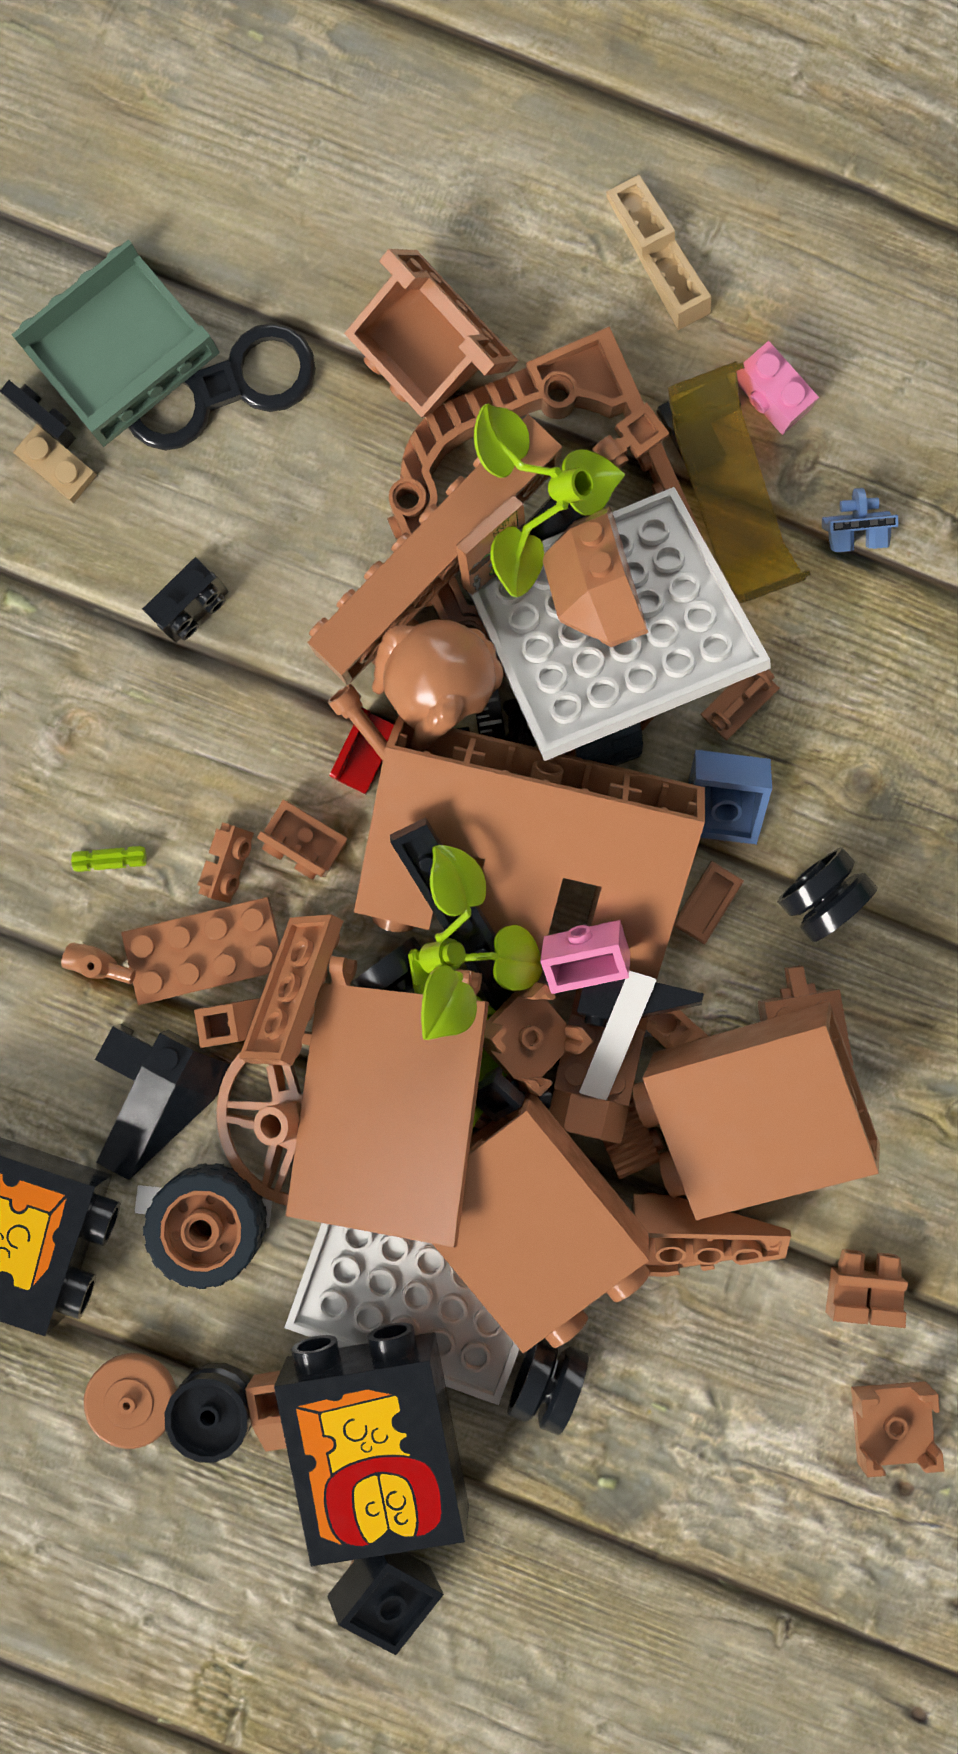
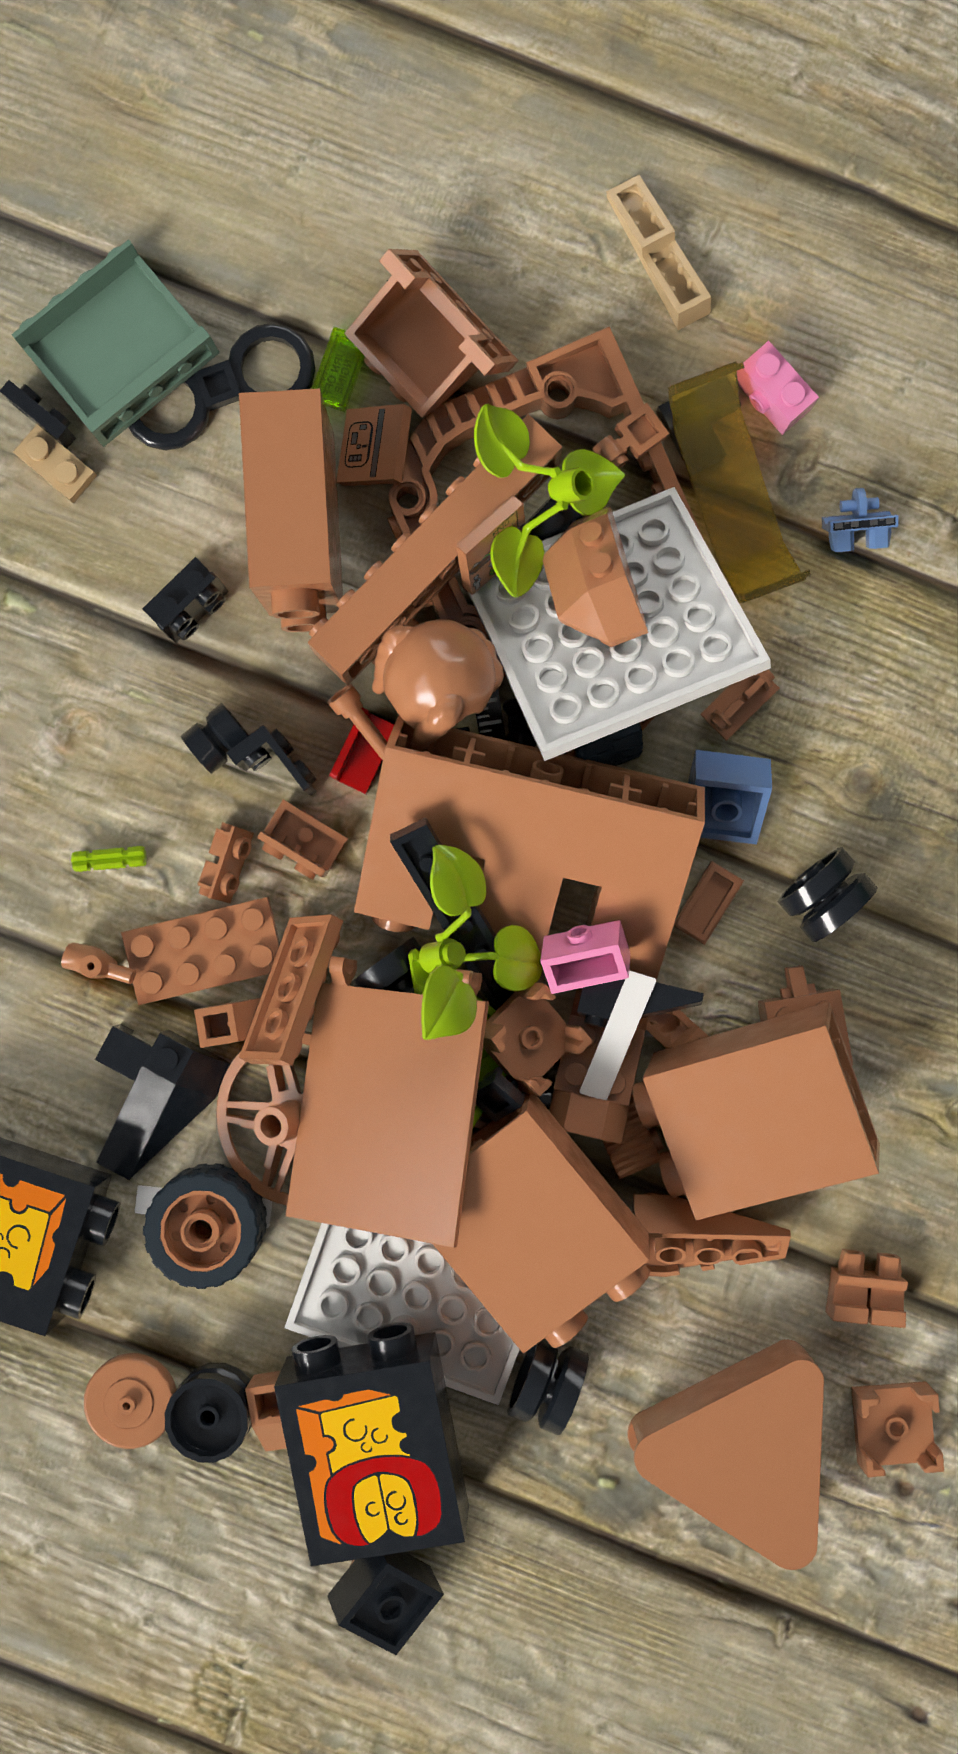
(215, 739): none -> black wheel
(255, 753): none -> black bracket
(291, 505): none -> nougat brick
(338, 370): none -> clear neon green tile
(374, 445): none -> nougat tile
(744, 1451): none -> nougat brick

